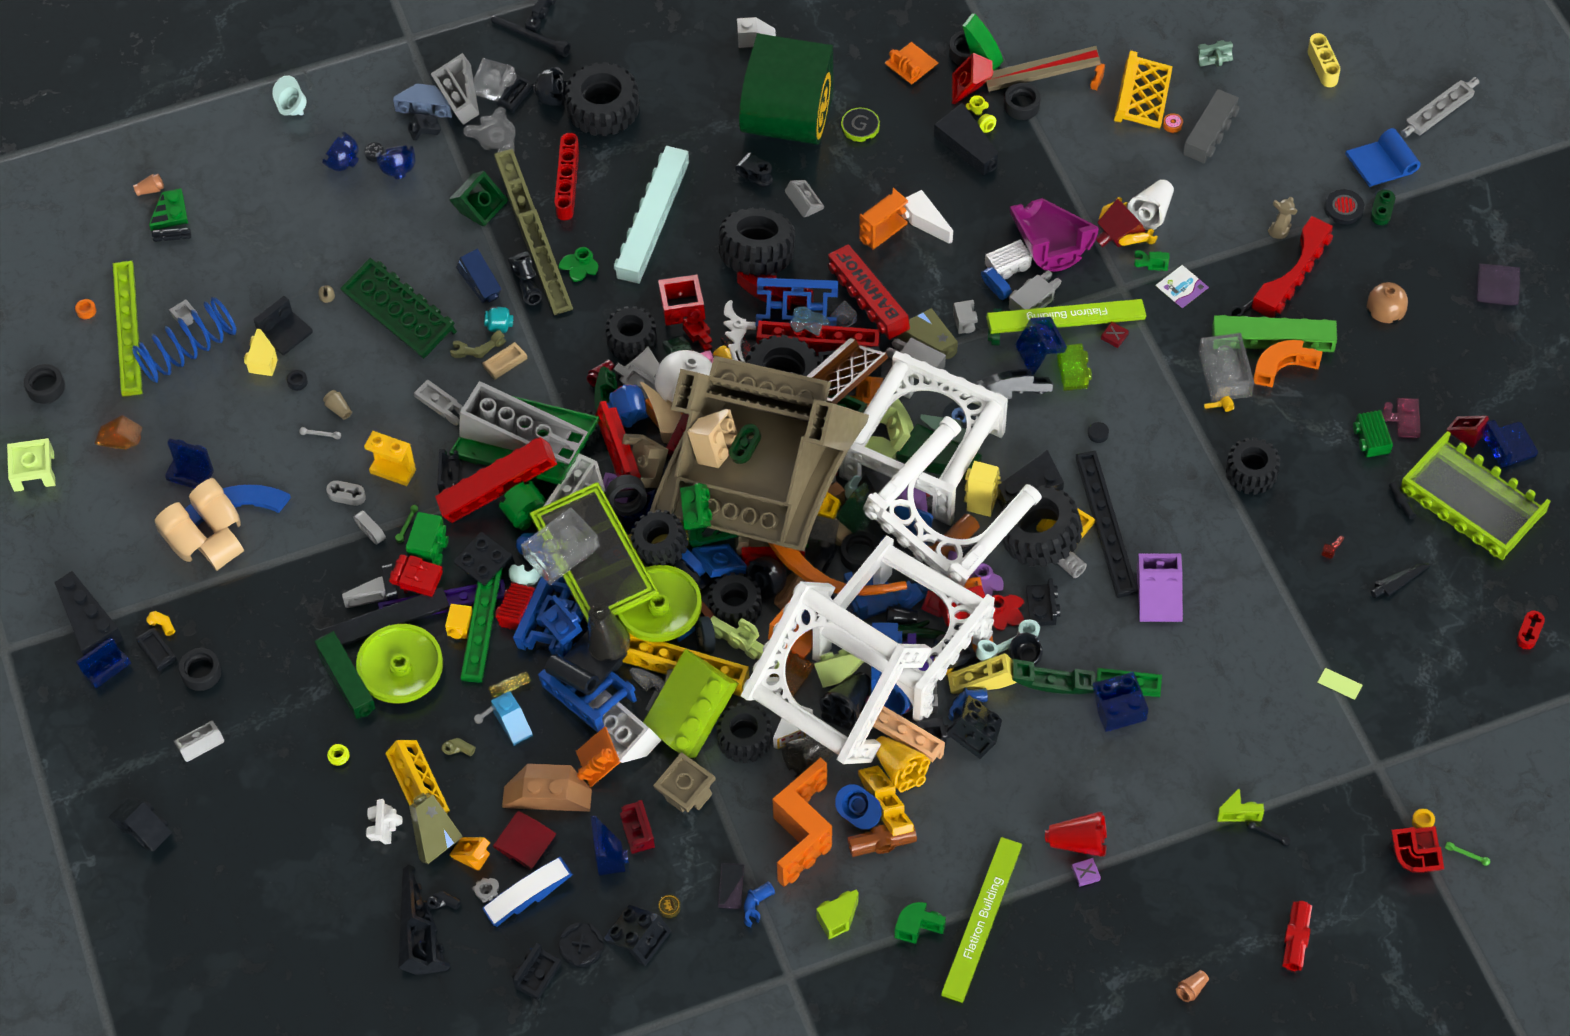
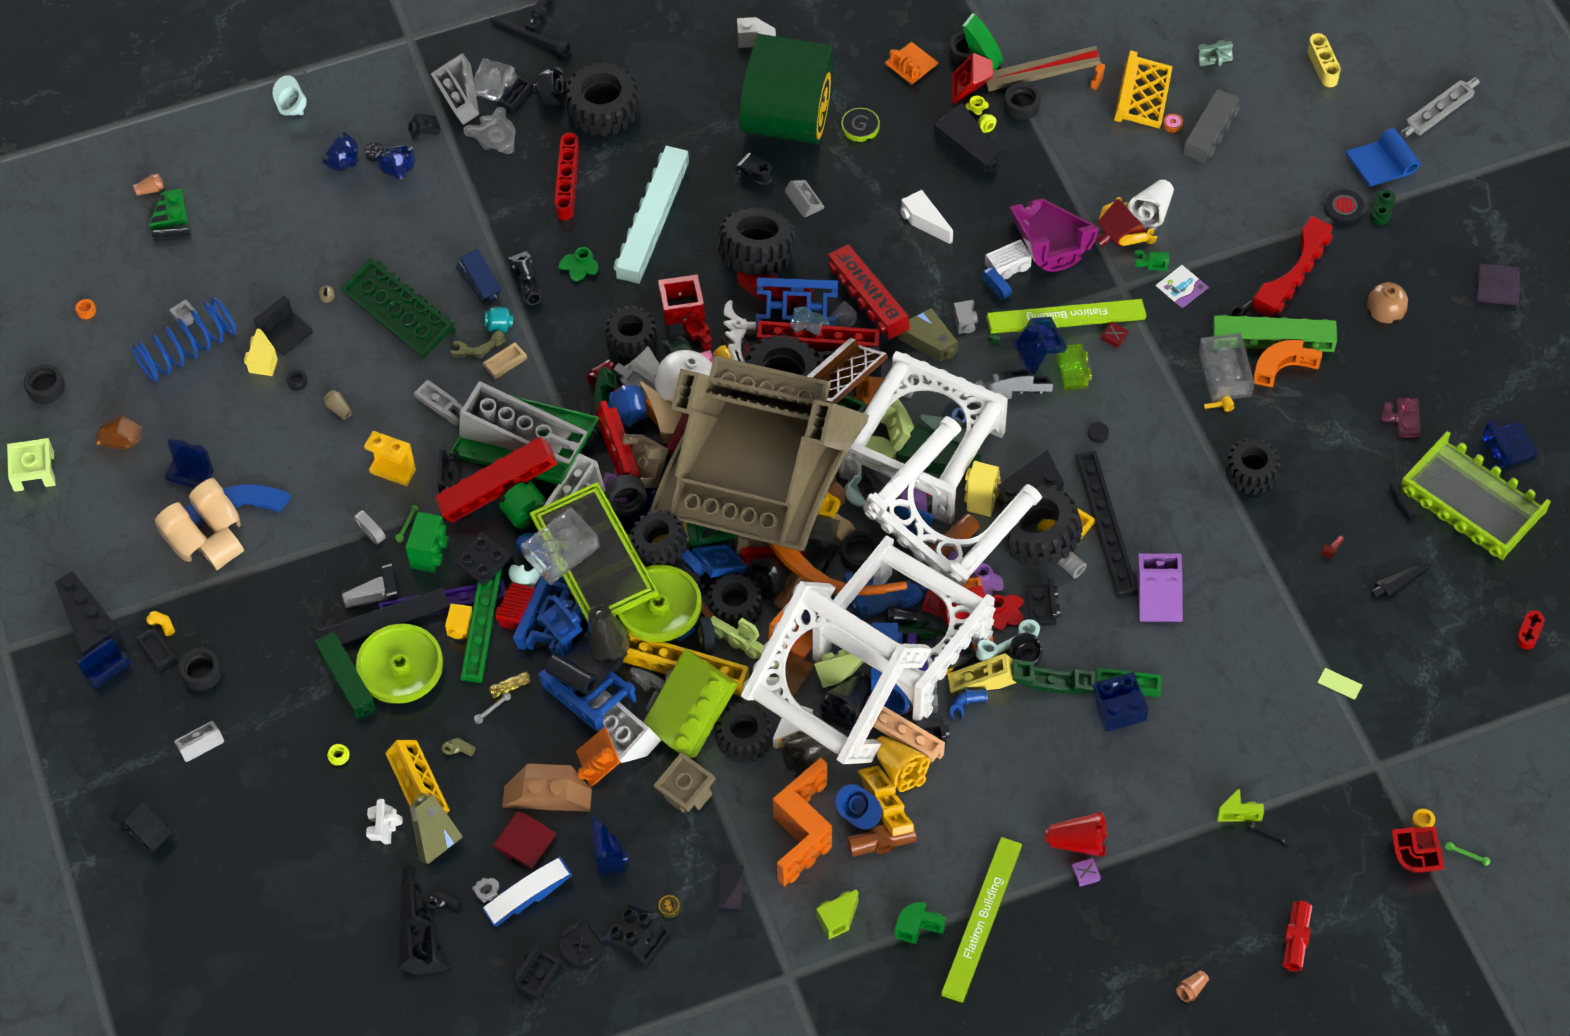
(127, 328): lime tile -> none
(337, 435): light grey hinge -> none
(346, 492): light grey beam -> none
(416, 575): red piece -> none
(422, 100): sand blue slope -> none
(471, 851): light orange slope -> none
(479, 198): dark green slope -> none
(511, 718): slope -> none
(533, 232): olive slope -> none
(637, 827): dark red hinge -> none
(696, 506): green bracket -> none
(712, 438): tan slope -> none
(744, 445): dark green plate -> none
(753, 899): blue piece -> none
(852, 512): clear green slope -> none
(883, 220): orange window -> none
(918, 351): light grey hinge -> none
(975, 728): black bracket -> none
(1034, 293): light grey hinge -> none
(1282, 225): dark tan animal -> none
(1373, 434): green brick -> none
(1468, 428): dark red slope -> none

